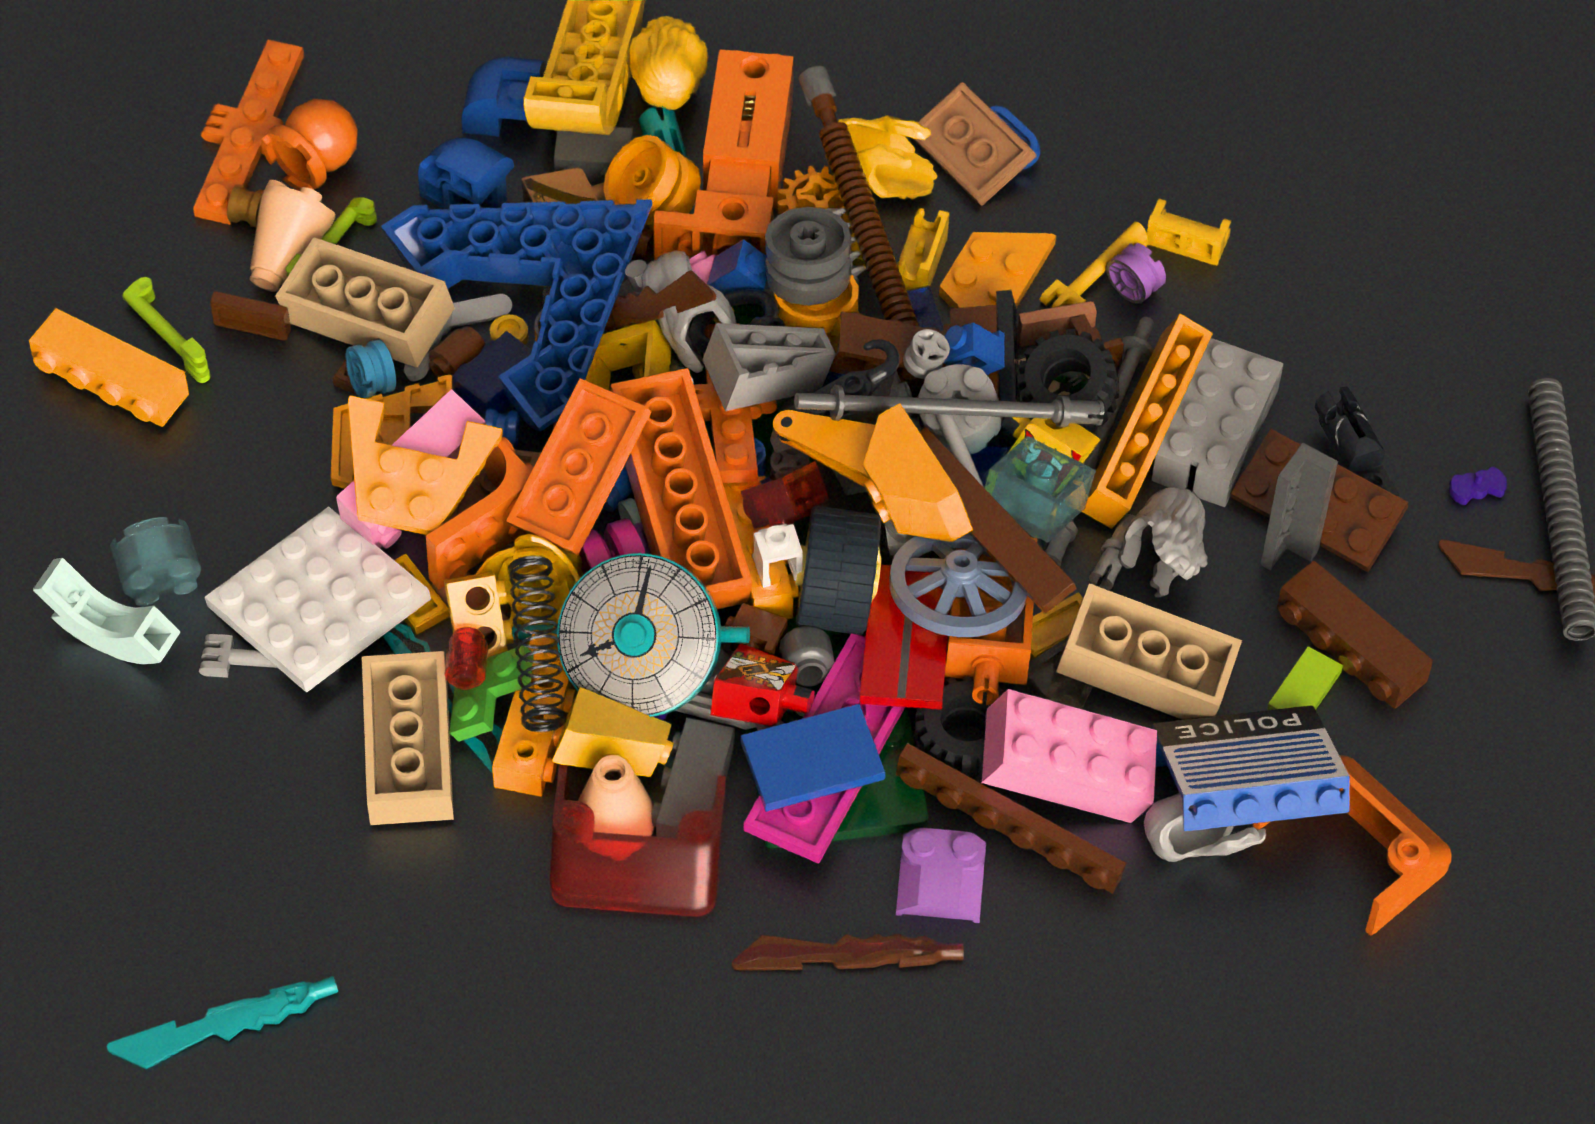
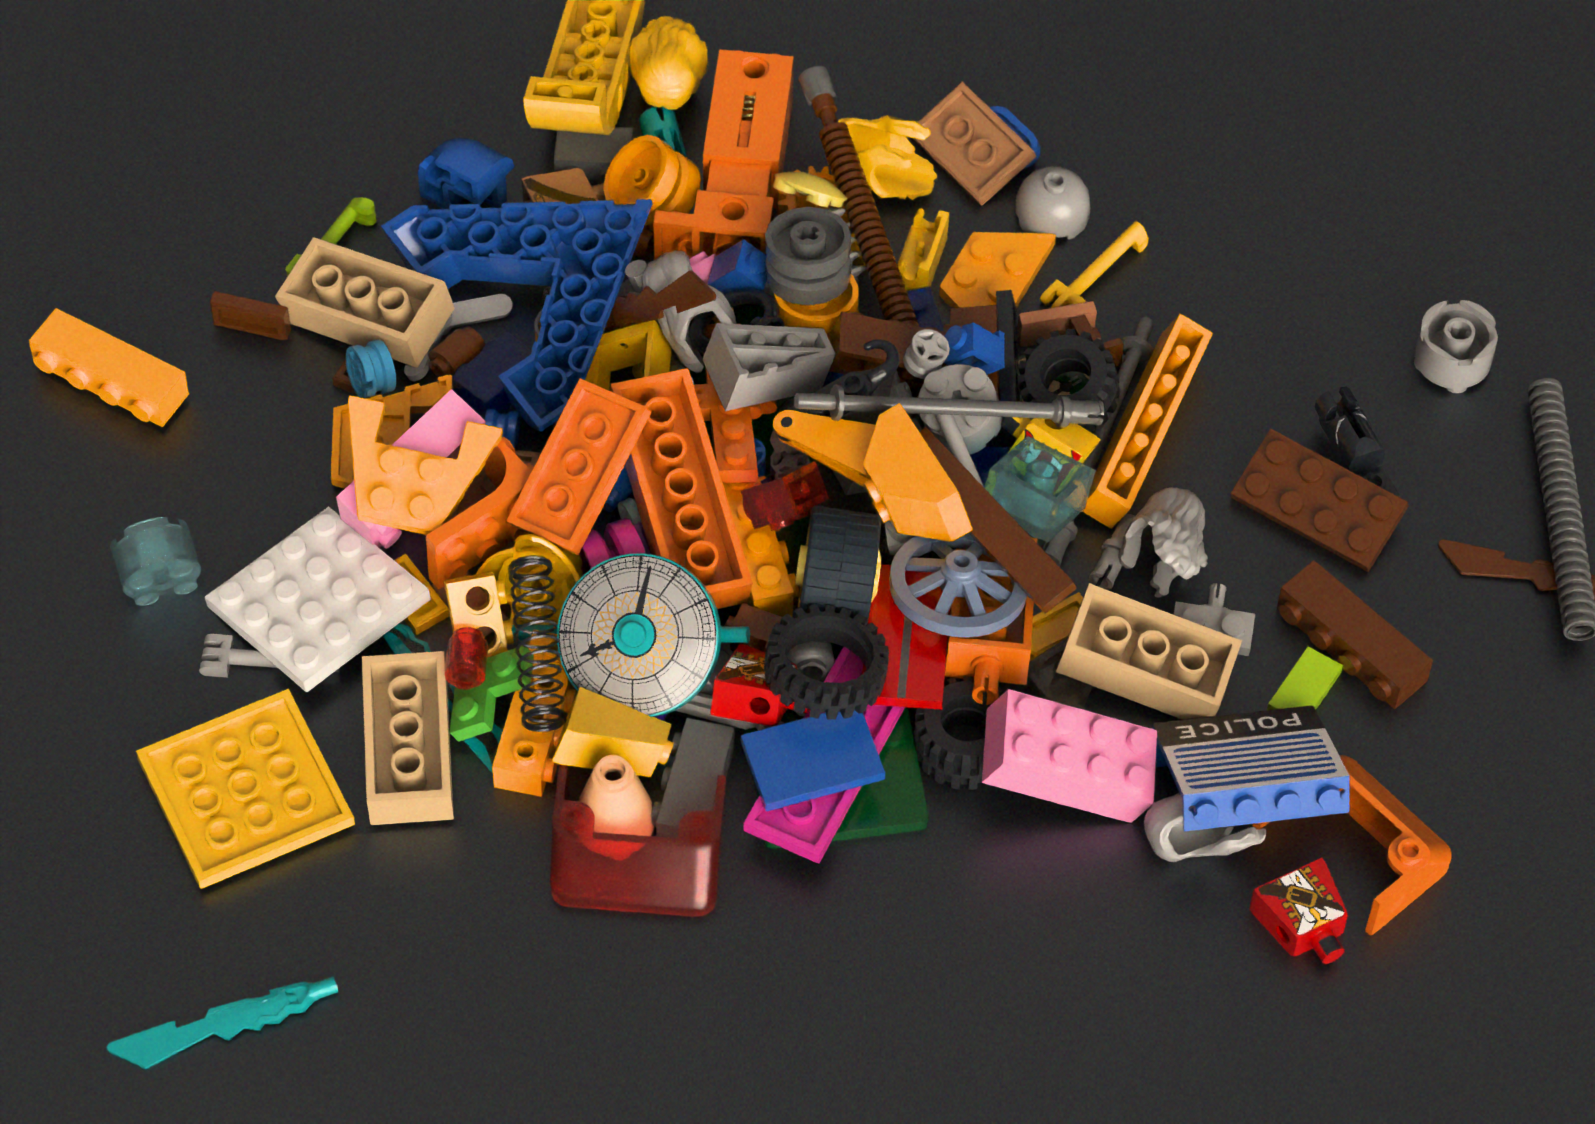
(118, 630): light aqua arch -> none
(139, 297): lime hinge -> none
(243, 127): orange hinge -> none
(244, 205): pearl gold wheel -> none
(244, 788): none -> yellow plate
(283, 229): light nougat cone -> none
(314, 141): orange tile -> none
(498, 93): blue brick -> none
(513, 324): yellow tile -> none
(774, 545): white window -> none
(818, 189): none -> light yellow dish
(819, 695): none -> black tyre
(847, 953): reddish brown sword -> none
(941, 874): medium lavender slope -> none
(1010, 818): reddish brown plate -> none
(1053, 202): none -> light grey cylinder
(1135, 273): medium lavender wheel -> none
(1187, 236): yellow hinge -> none
(1218, 421): light grey piece -> none
(1219, 618): none -> light grey plate
(1299, 506): dark grey fence -> none
(1303, 911): none -> torso
(1456, 345): none -> light grey brick
(1477, 485): dark purple piece -> none

